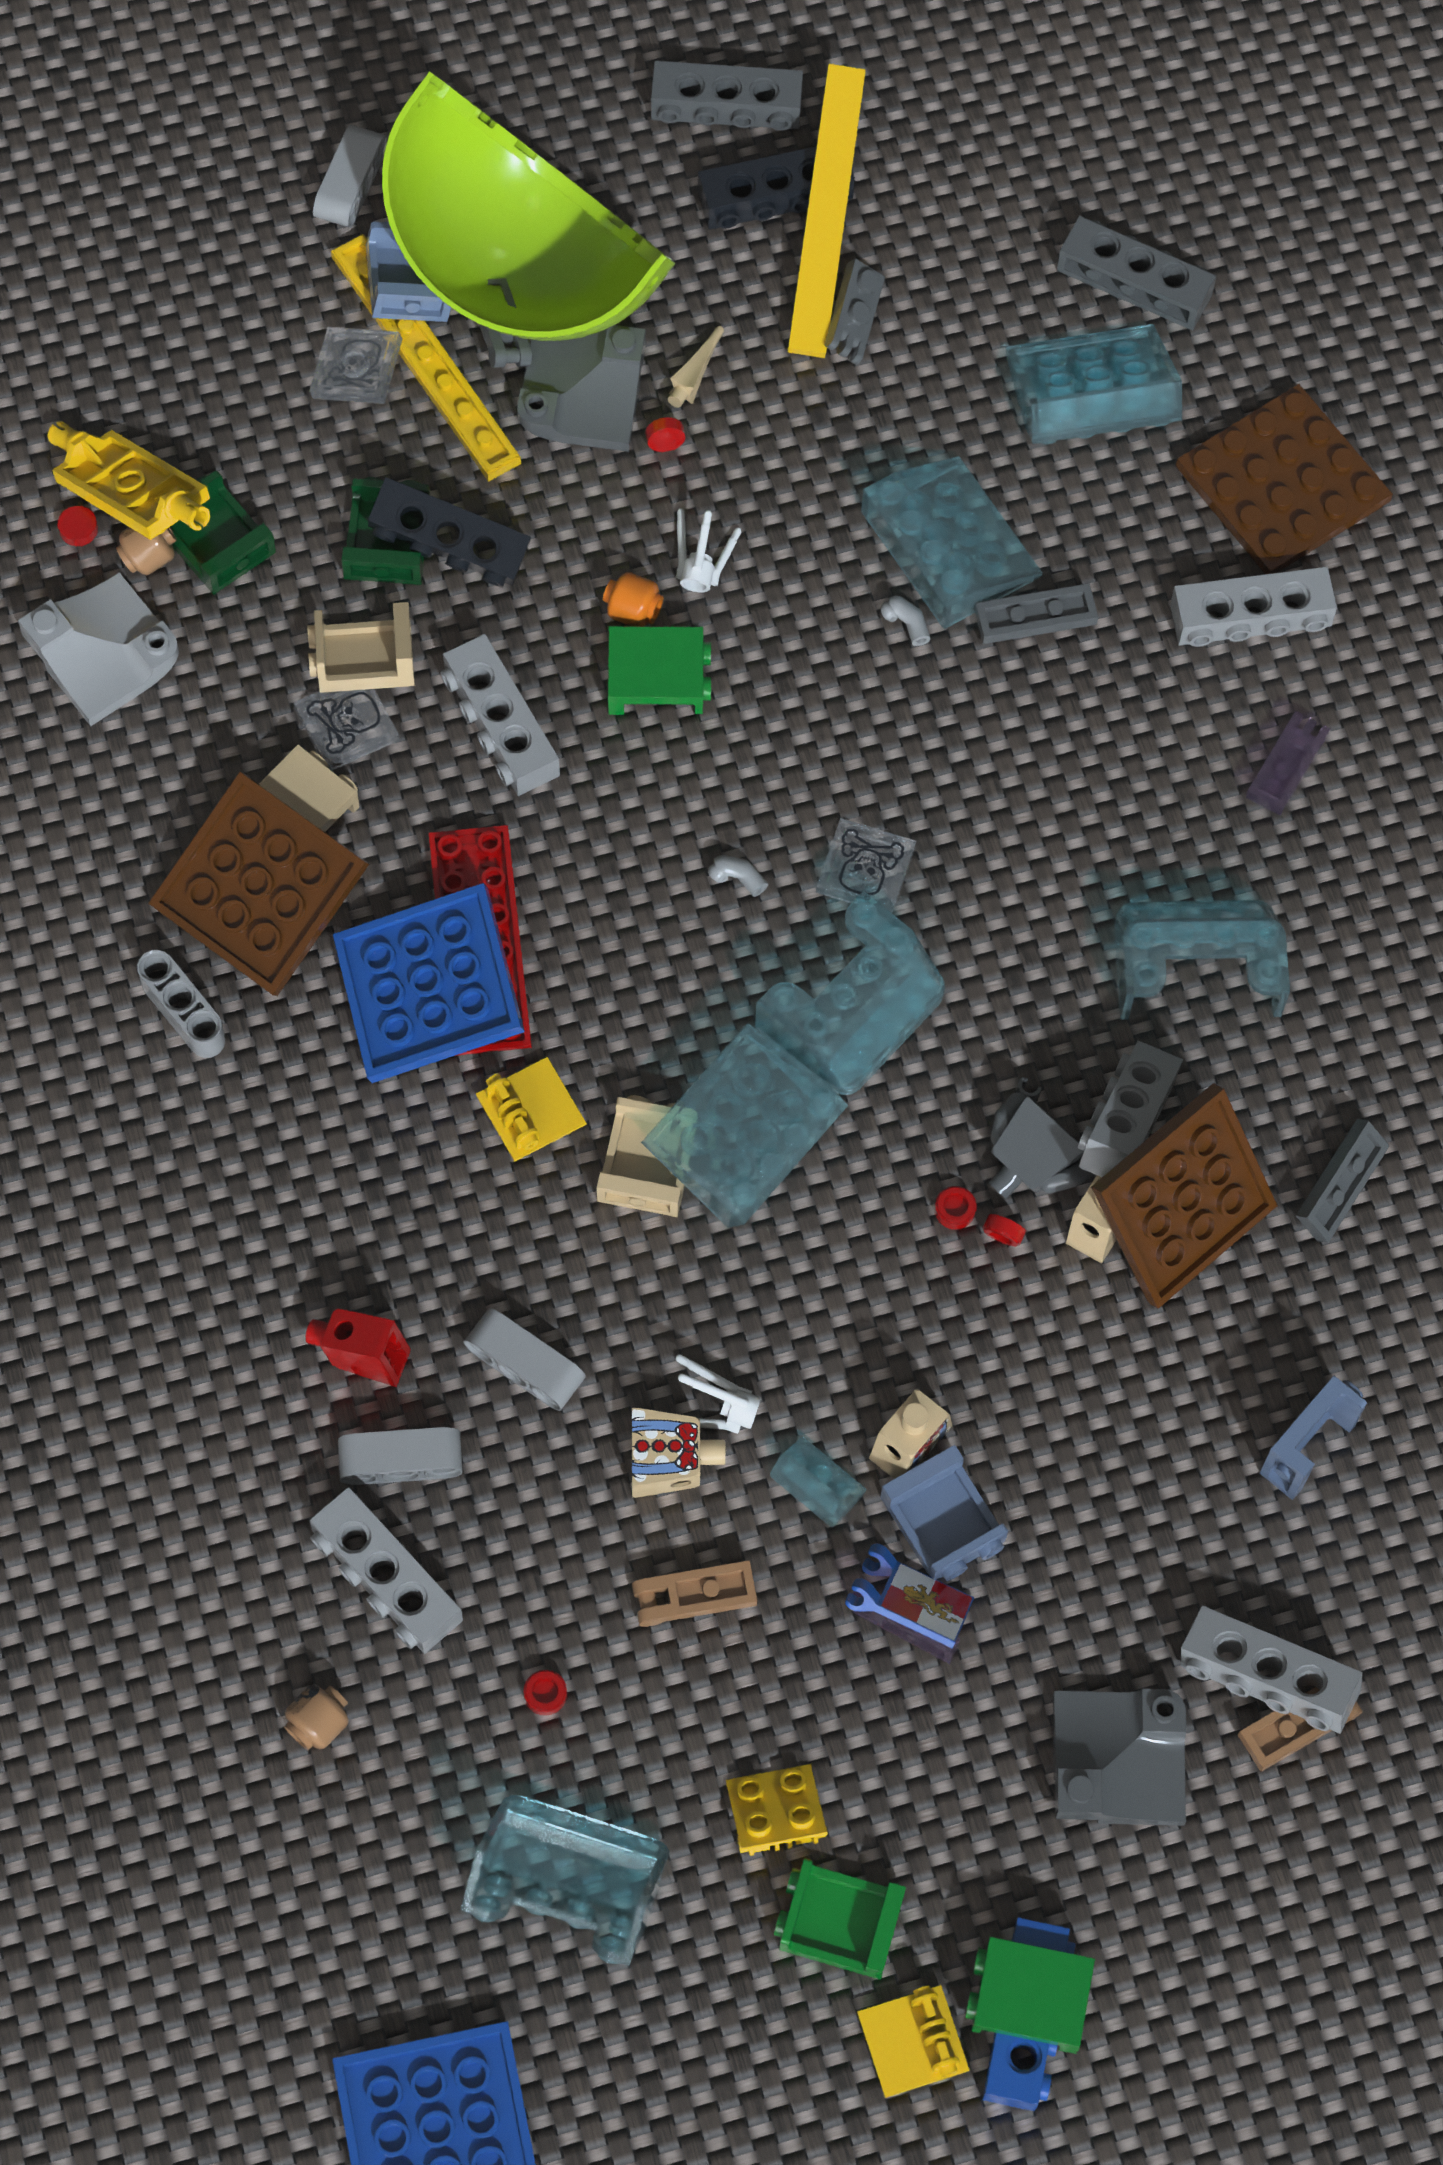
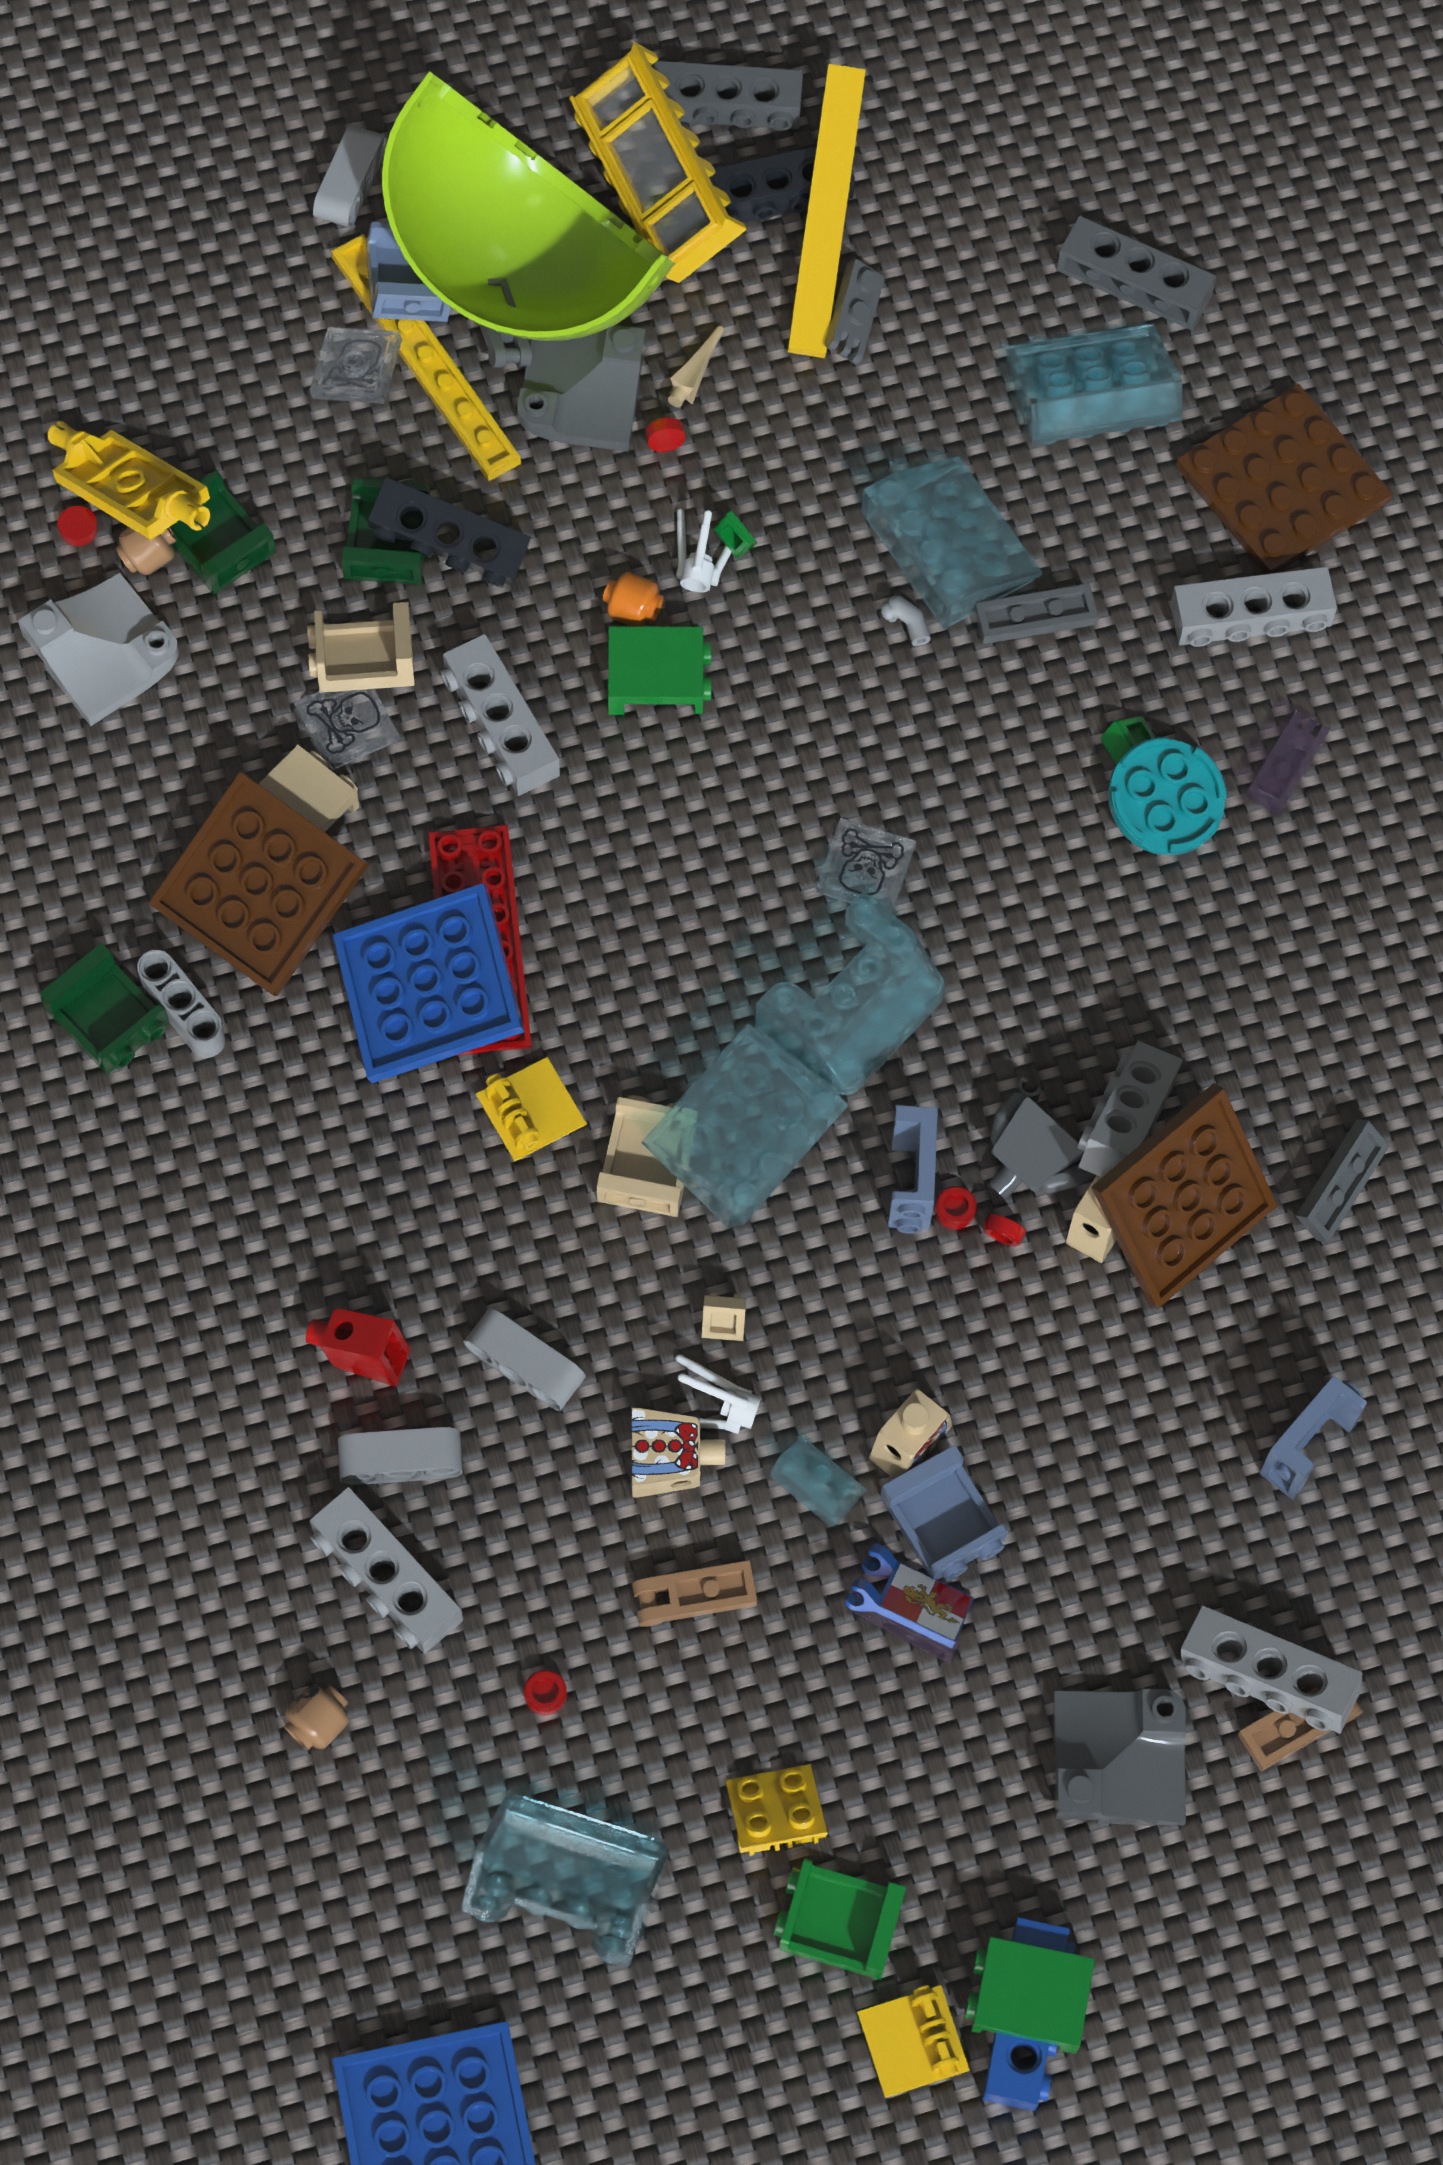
(103, 1010): none -> dark green panel
(655, 163): none -> yellow window
(723, 1317): none -> tan tile
(735, 535): none -> green slope
(738, 868): light grey arm -> none
(915, 1132): none -> sand blue panel
(1125, 735): none -> green slope
(1167, 796): none -> teal tile
(1199, 930): clear light blue windscreen -> none

